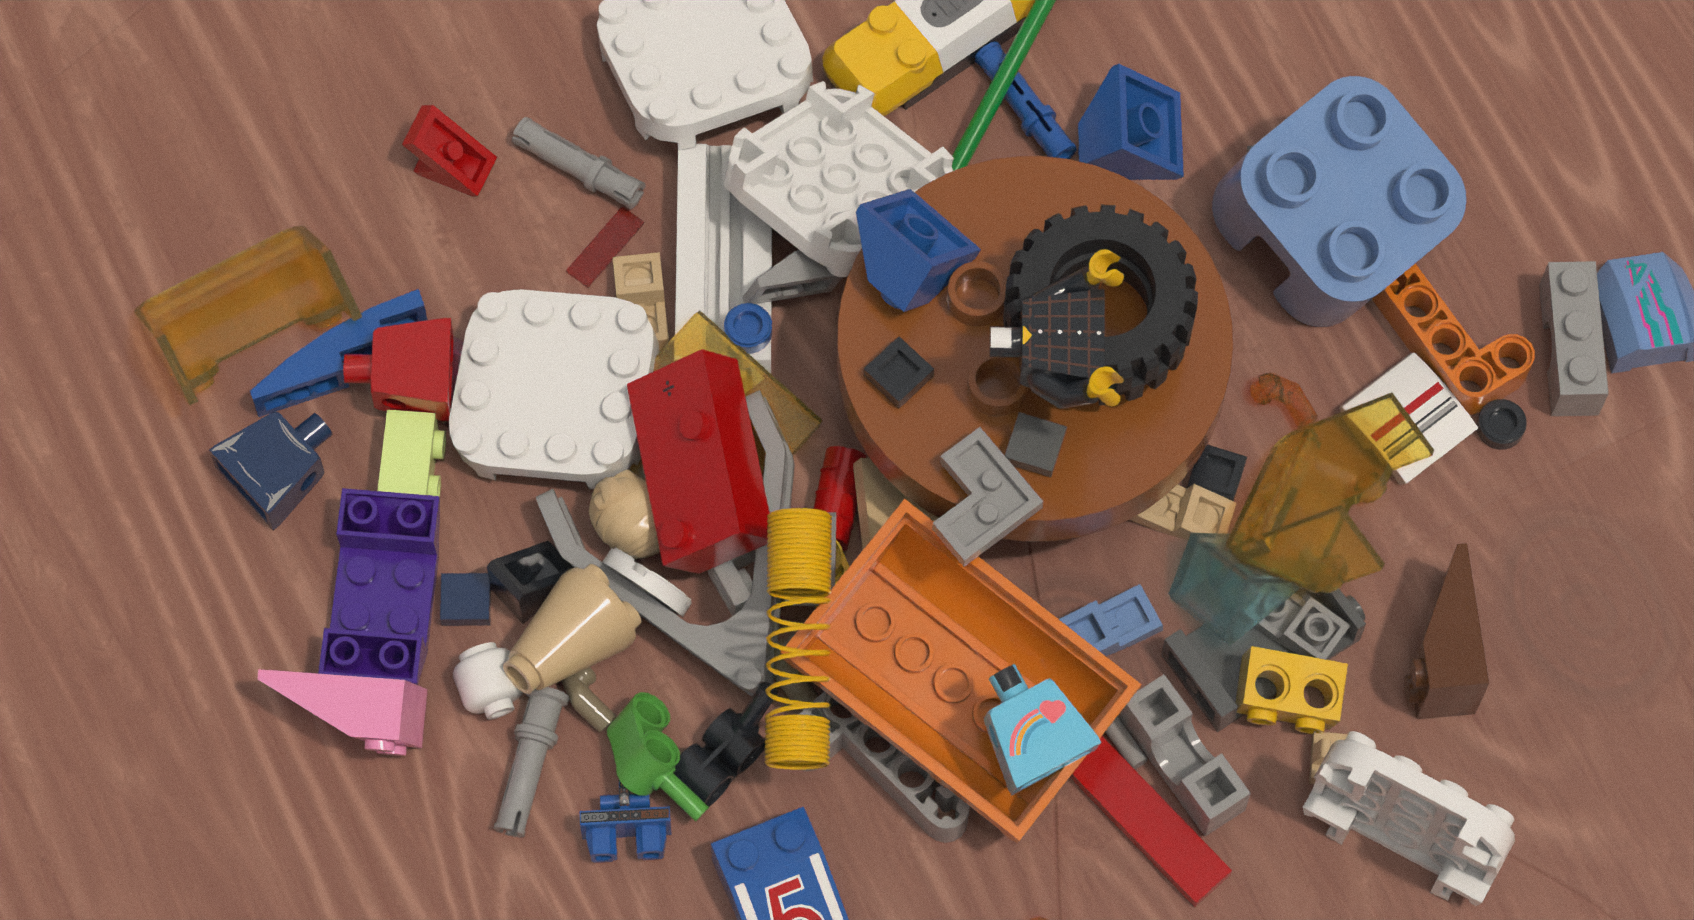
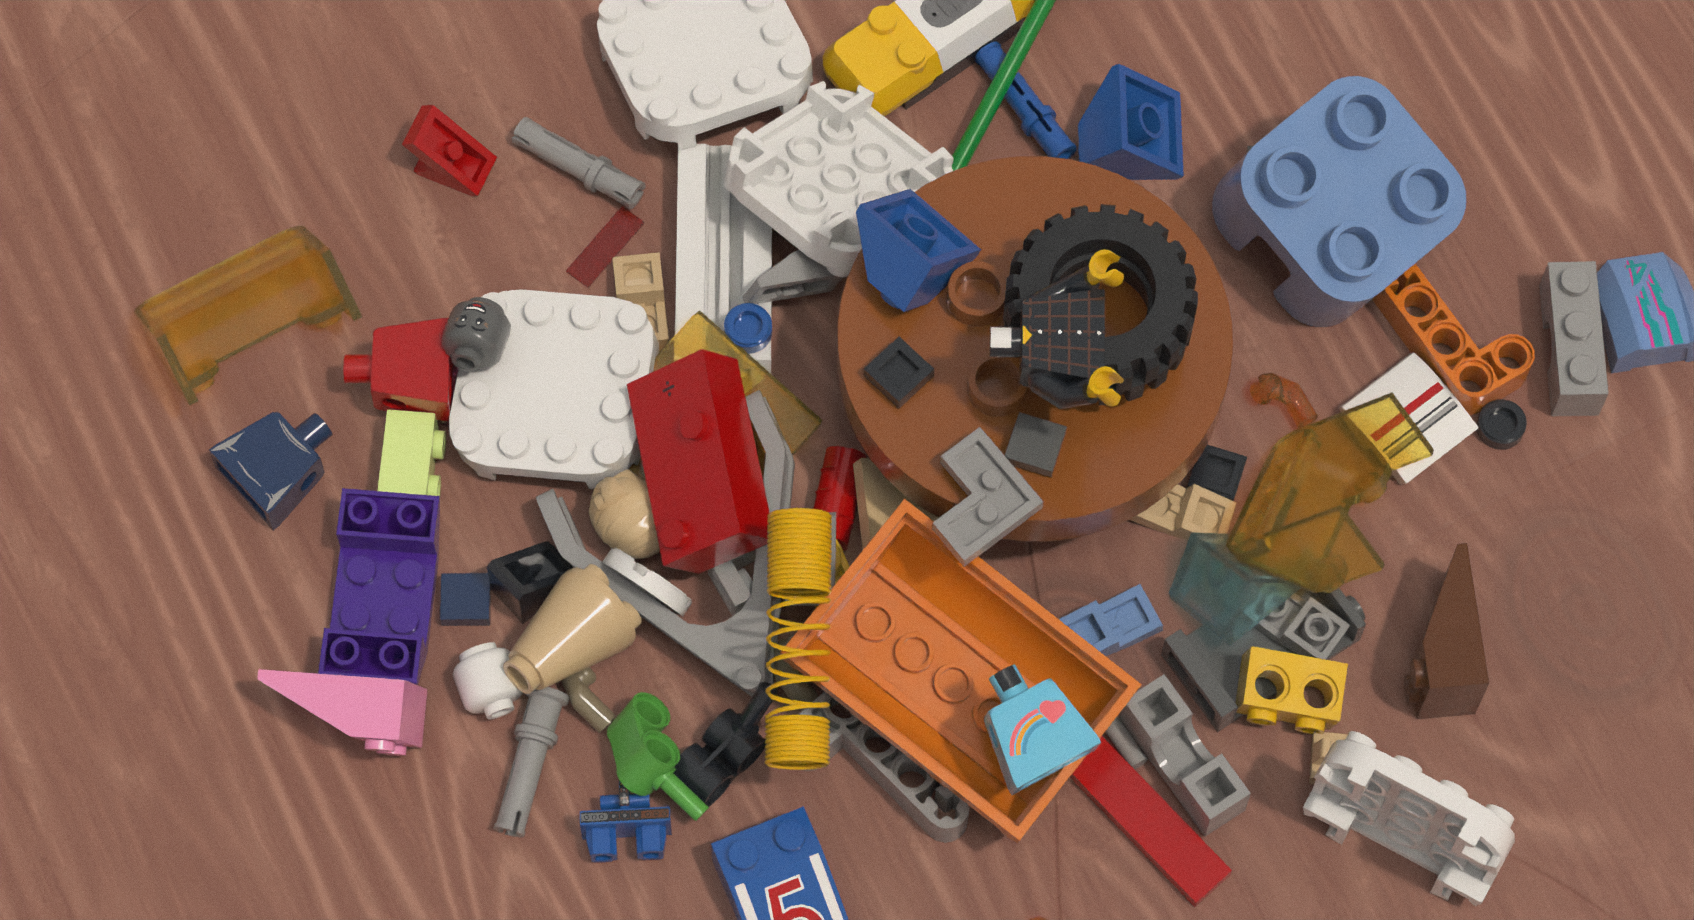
(319, 365): blue slope -> none
(476, 334): none -> dark grey head

